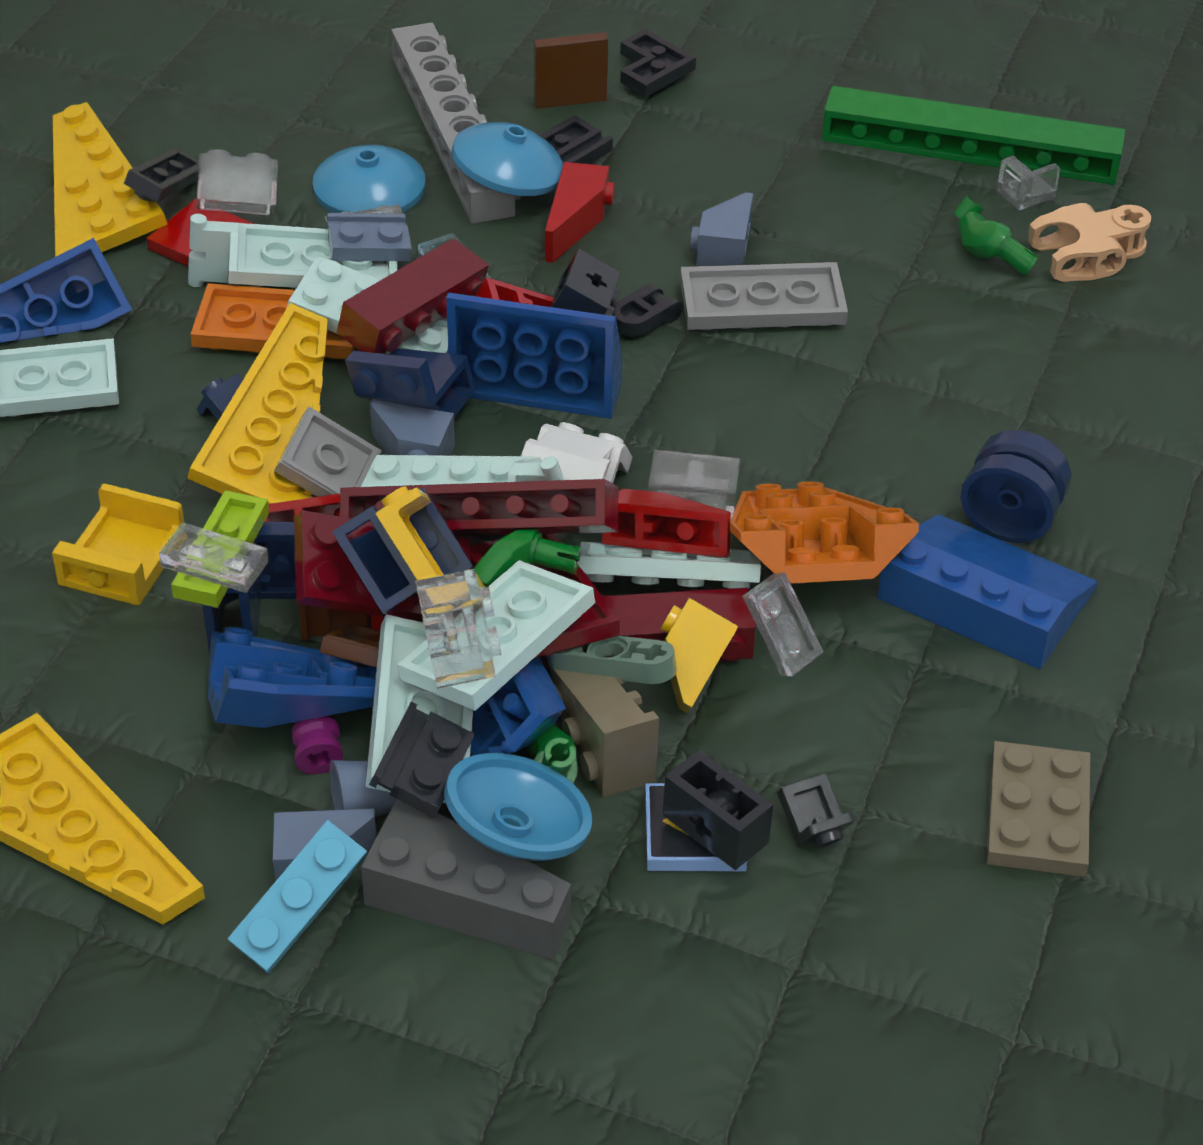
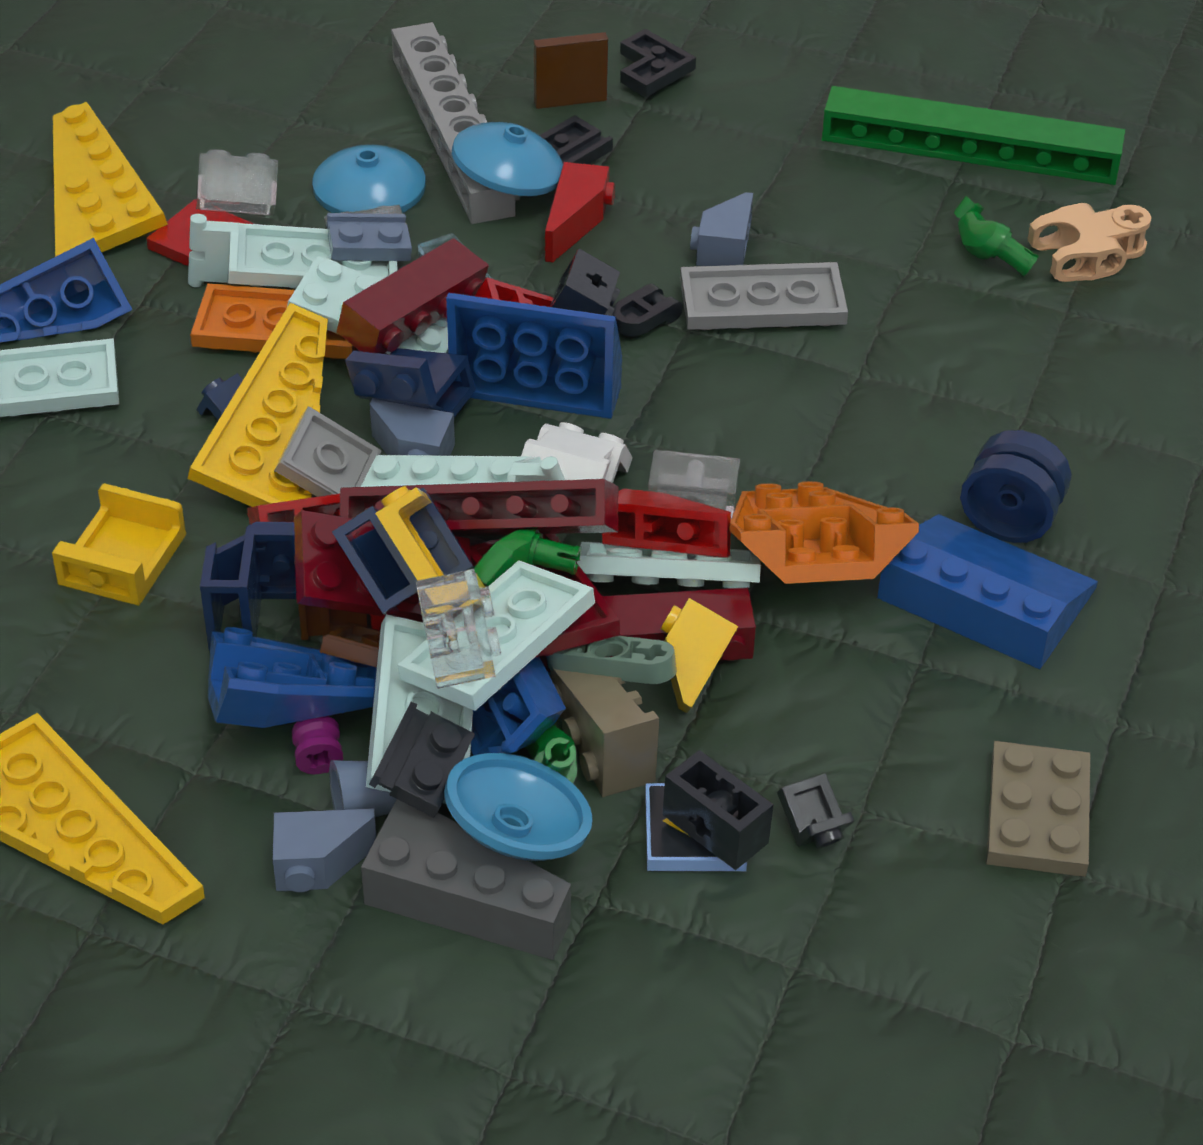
(163, 175): black plate -> none
(213, 557): clear plate -> none
(233, 516): lime plate -> none
(297, 896): medium azure plate -> none
(783, 624): clear plate -> none
(1026, 187): clear panel -> none

